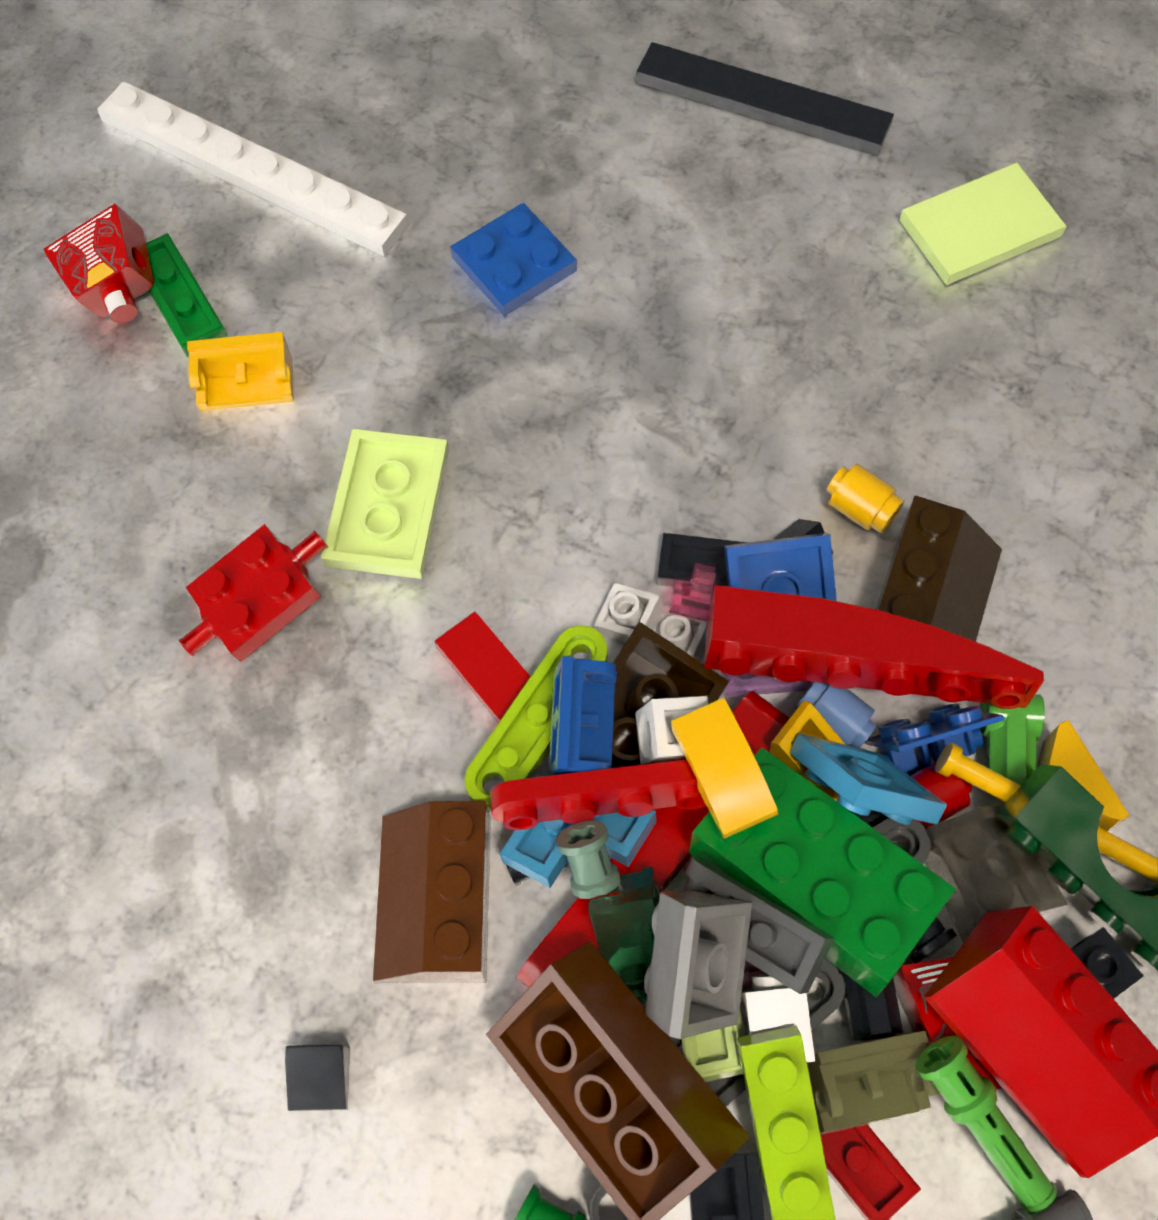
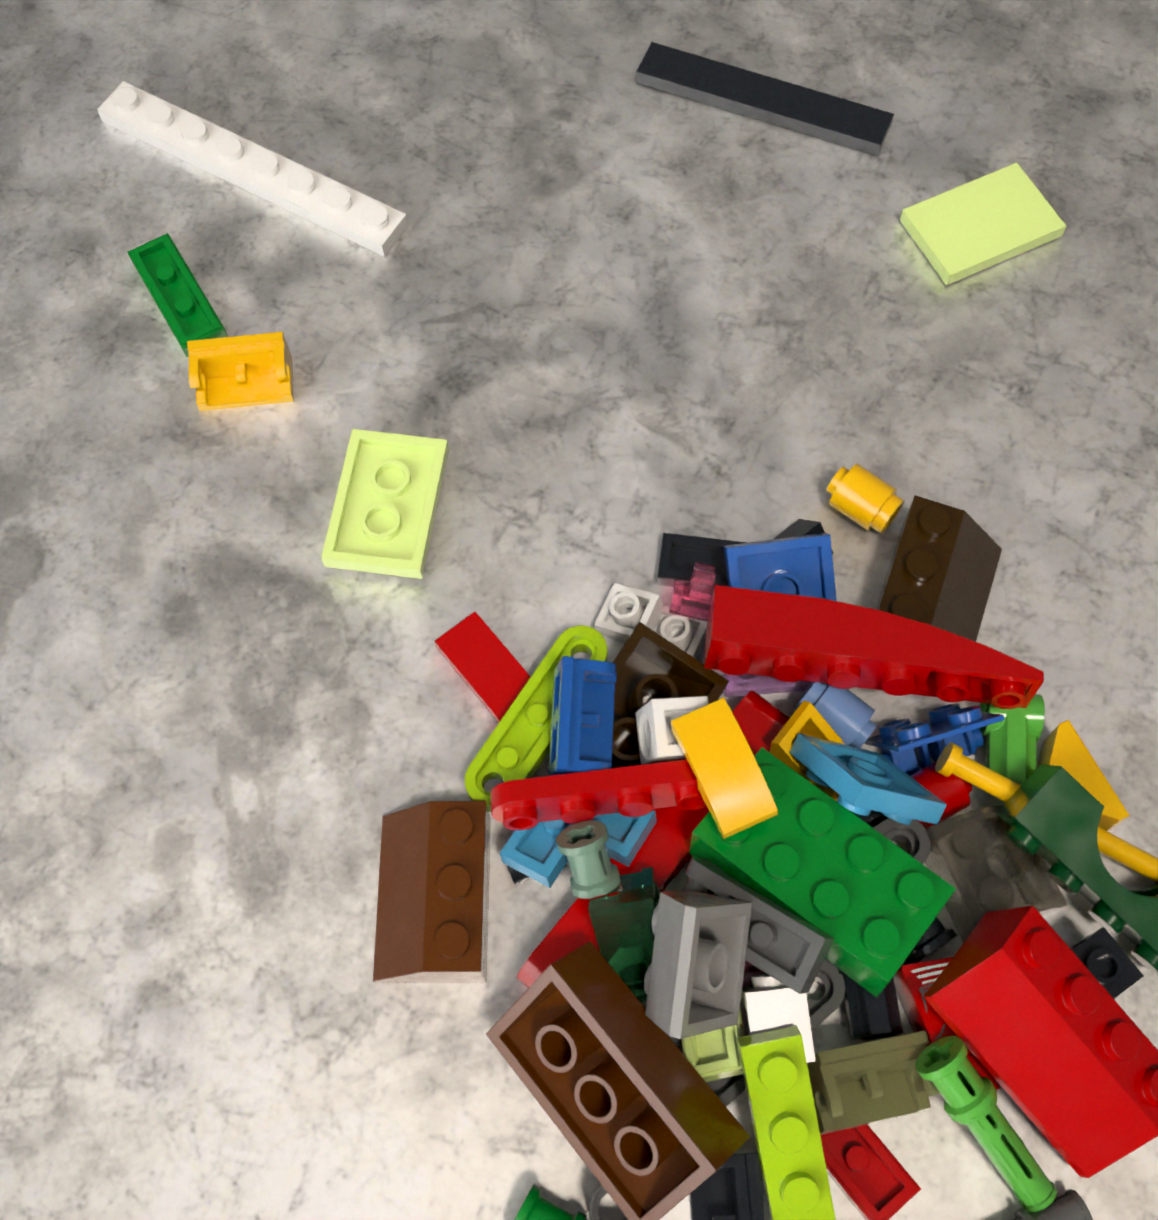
(105, 264): red torso -> none
(253, 592): red plate -> none
(317, 1077): black slope -> none
(514, 258): blue plate -> none

